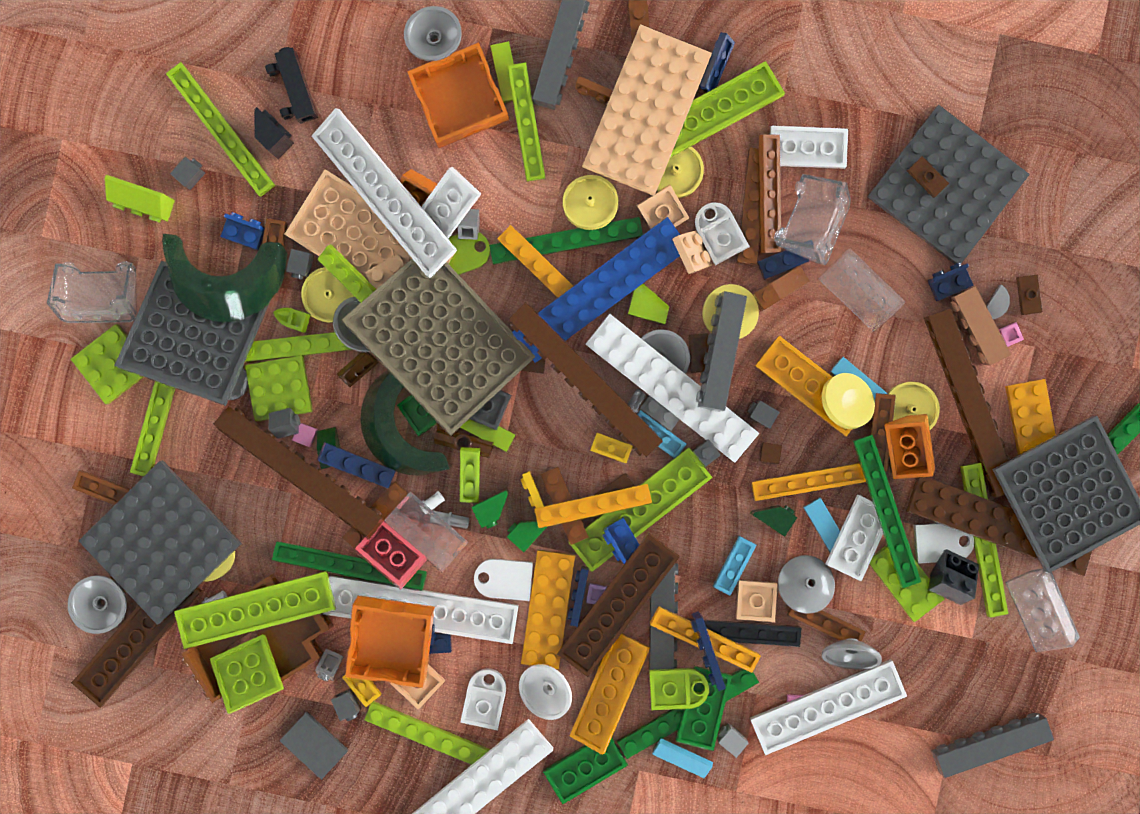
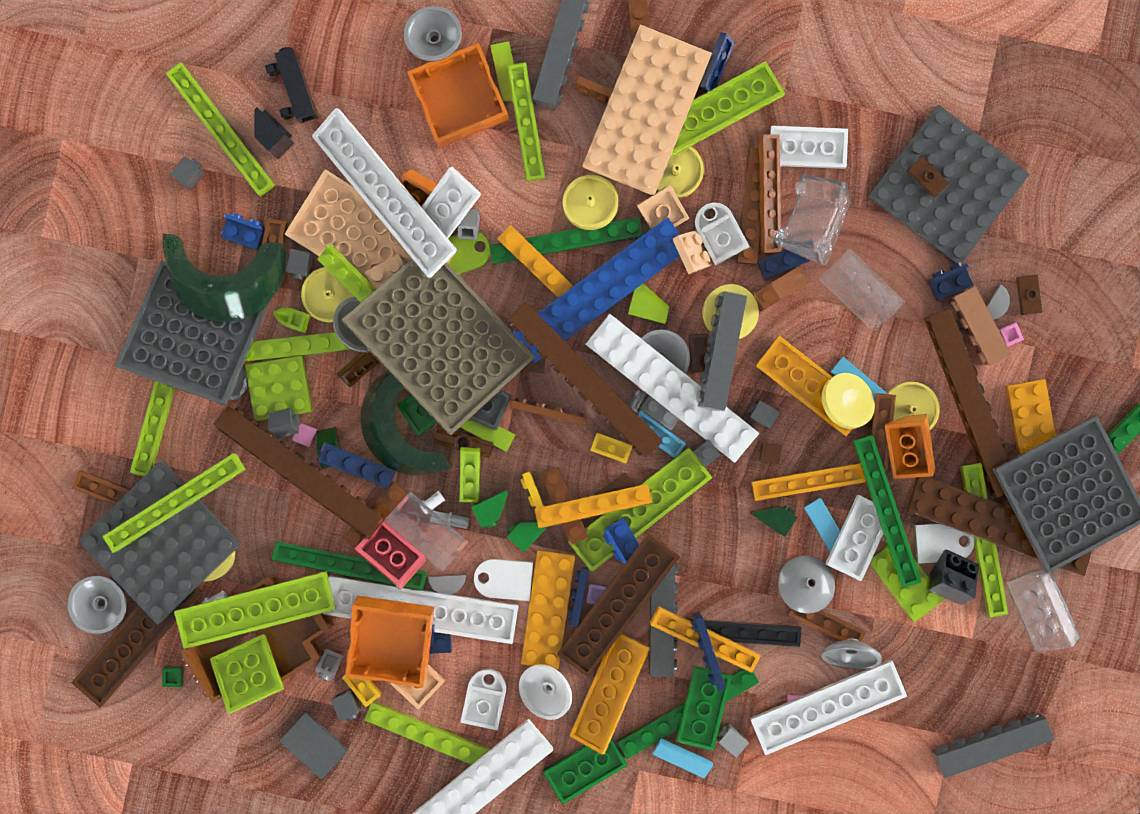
(93, 295): clear windscreen -> none
(97, 365): lime plate -> none
(138, 199): lime slope -> none
(172, 676): none -> green tile
(174, 502): none -> lime plate
(447, 583): none -> light grey tile
(540, 409): none -> dark orange plate
(675, 688): lime tile -> none
(734, 565): medium azure tile -> none
(756, 600): light nougat plate -> none

